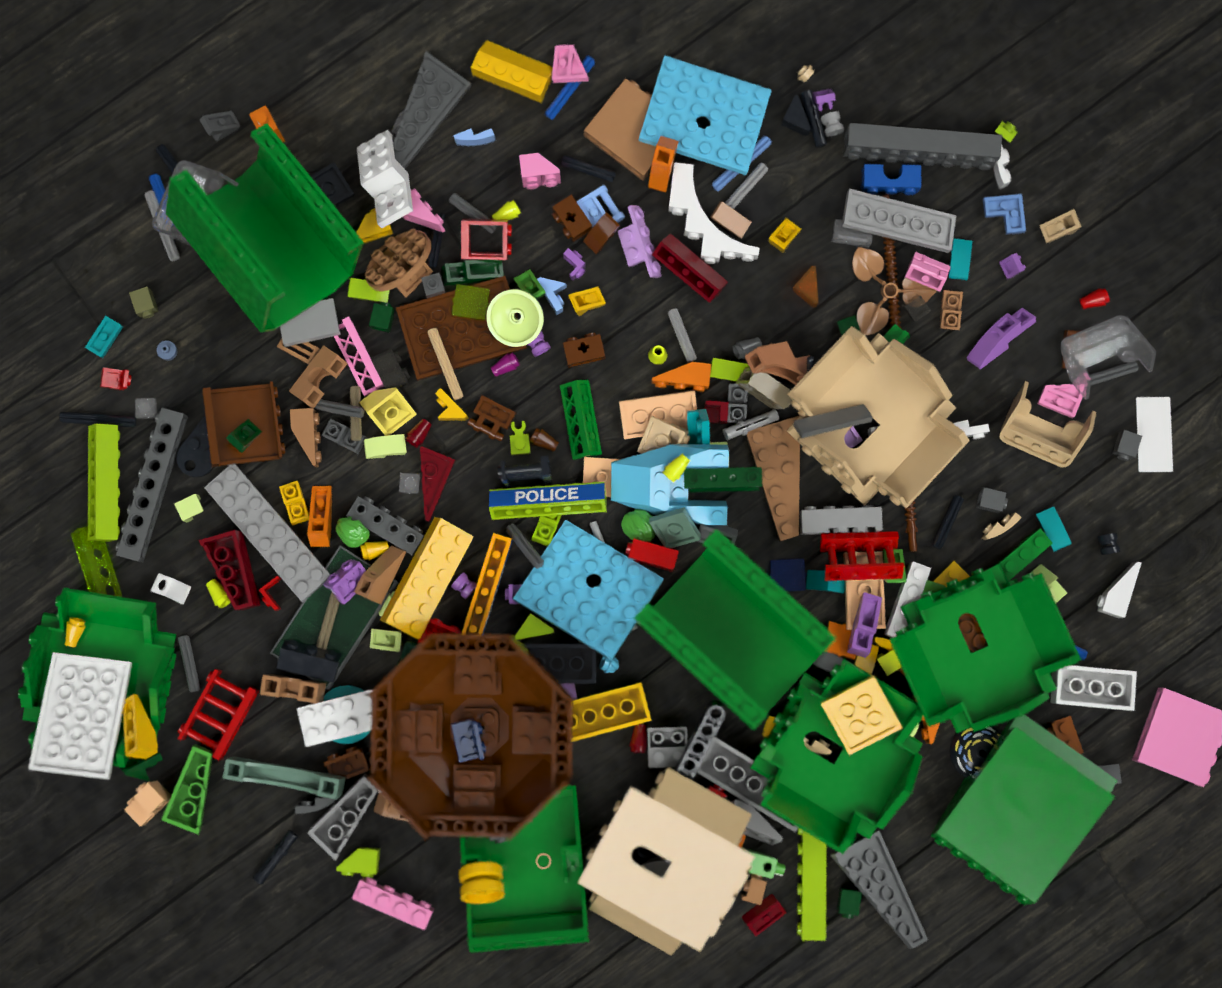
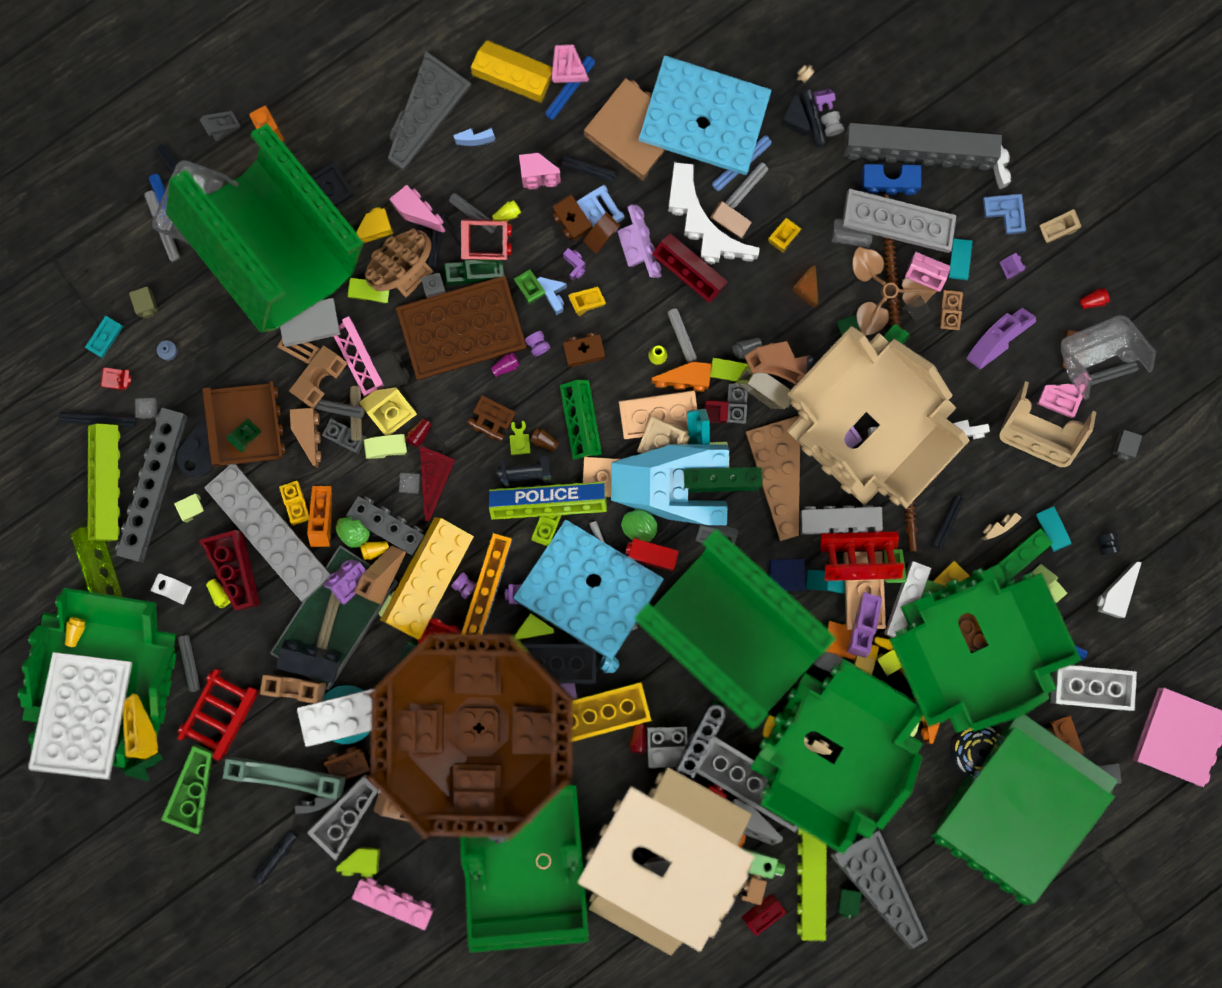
(147, 802): light nougat brick -> none
(268, 599): red bracket -> none
(382, 317): dark green brick -> none
(384, 179): white bracket -> none
(385, 640): yellowish green slope -> none
(445, 363): tan axle -> none
(453, 412): yellow slope -> none
(468, 740): dark blue bracket -> none
(470, 302): clear neon green piece -> none
(481, 883): yellow wheel -> none
(506, 326): yellowish green dish -> none
(525, 546): dark grey axle -> none
(662, 163): orange slope -> none
(675, 528): sand green plate -> none
(676, 468): neon yellow cone -> none
(731, 432): light grey pin -> none
(832, 421): dark grey tile -> none
(861, 714): yellow plate -> none
(991, 500): dark grey brick -> none
(1007, 131): lime slope -> none
(1156, 433): white sticker -> none

